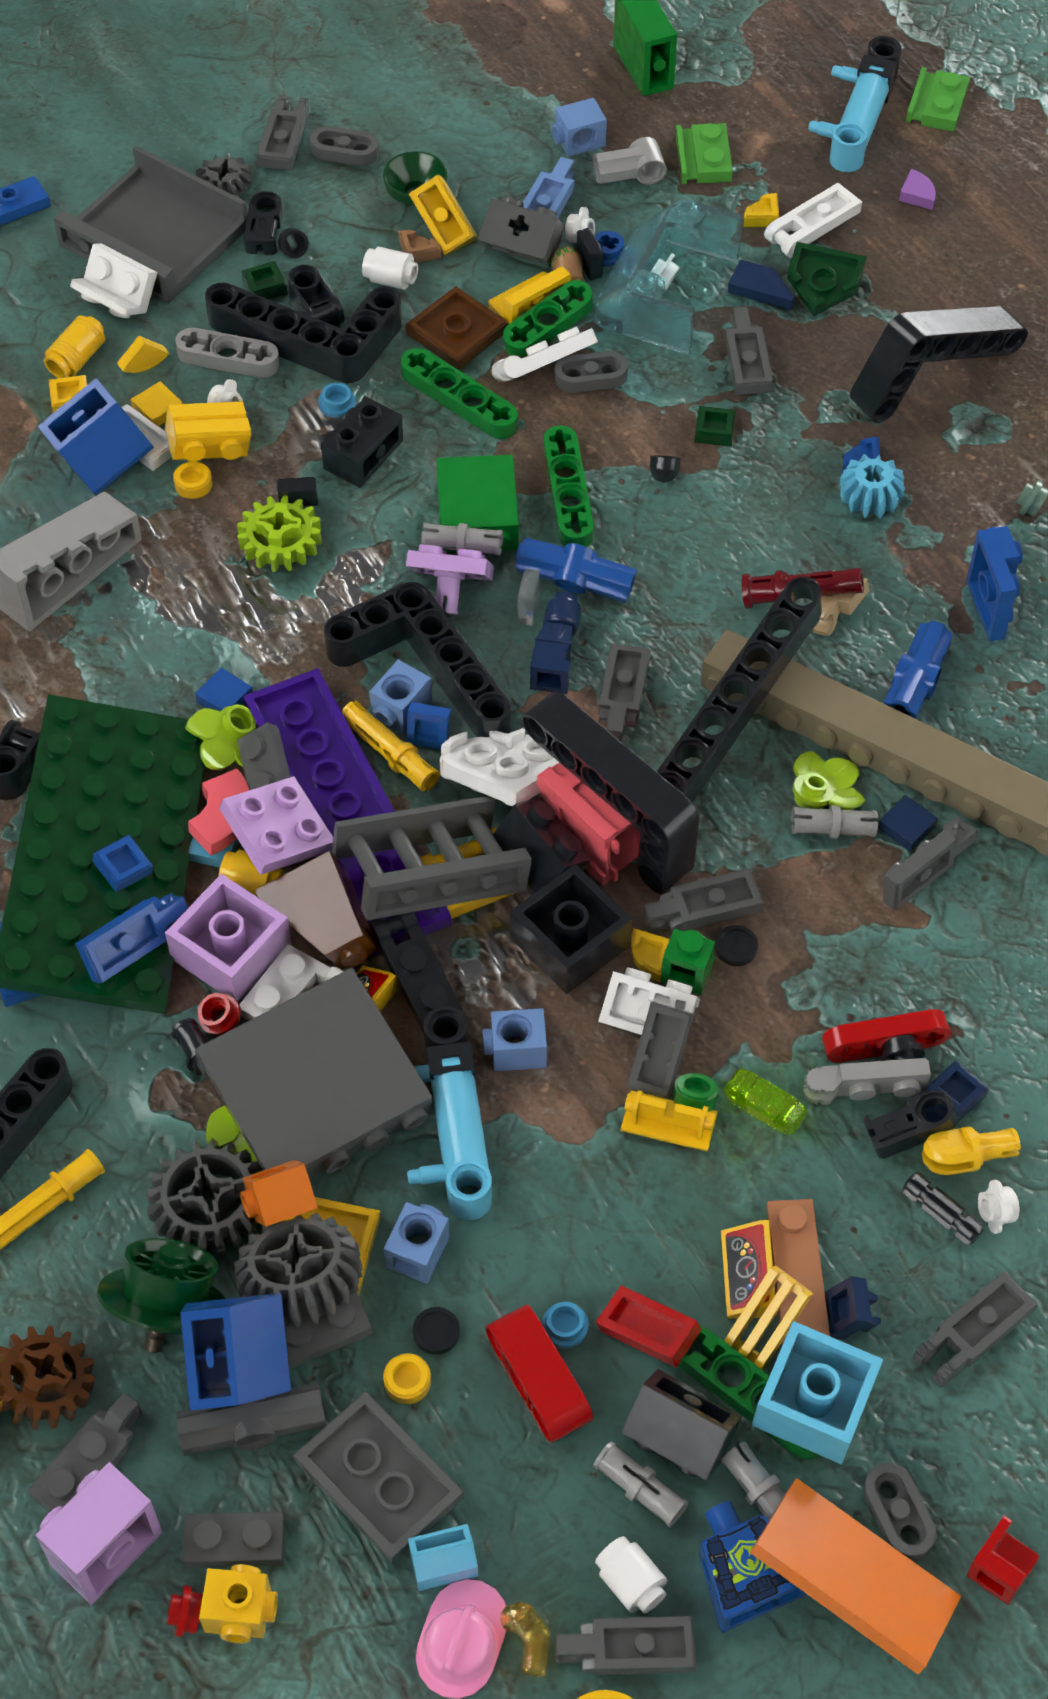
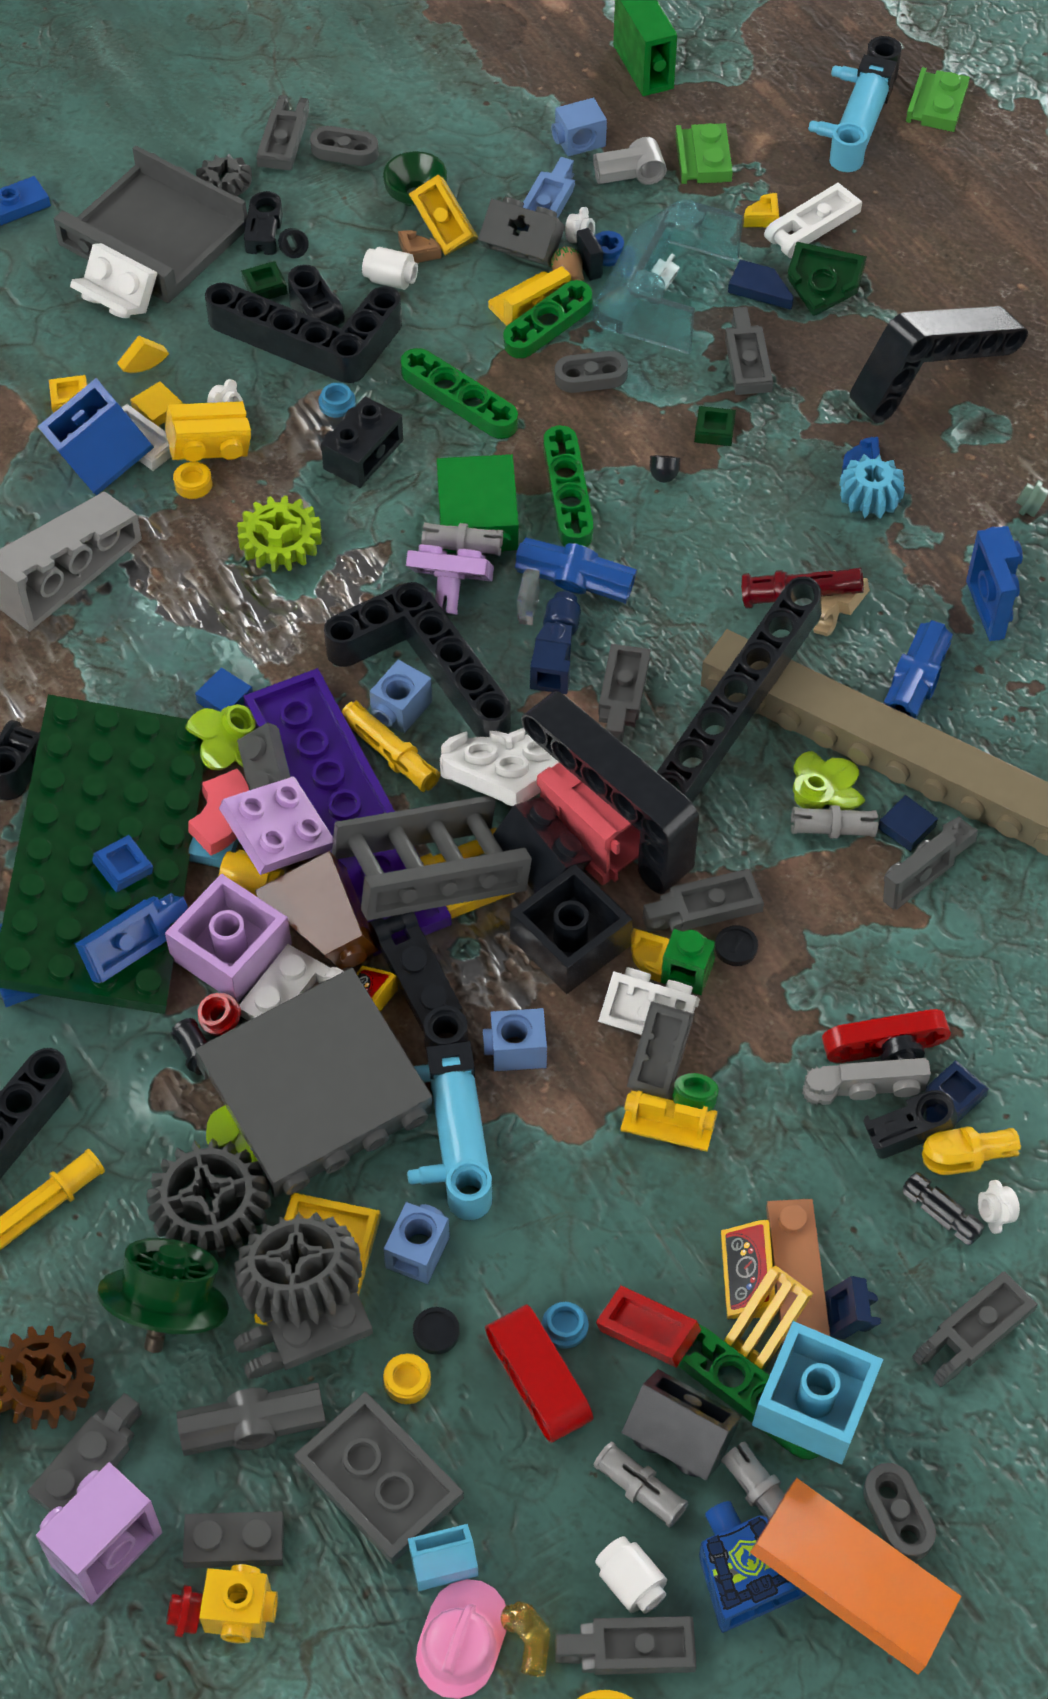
(74, 347): yellow head -> none
(202, 347): light grey beam -> none
(235, 1350): blue slope -> none
(278, 1193): orange brick -> none
(298, 488): black tile -> none
(428, 725): blue tile -> none
(456, 327): reddish brown tile -> none
(542, 354): white plate -> none
(765, 1101): clear neon green beam -> none
(918, 190): medium lavender tile -> none
(1002, 1563): red panel -> none

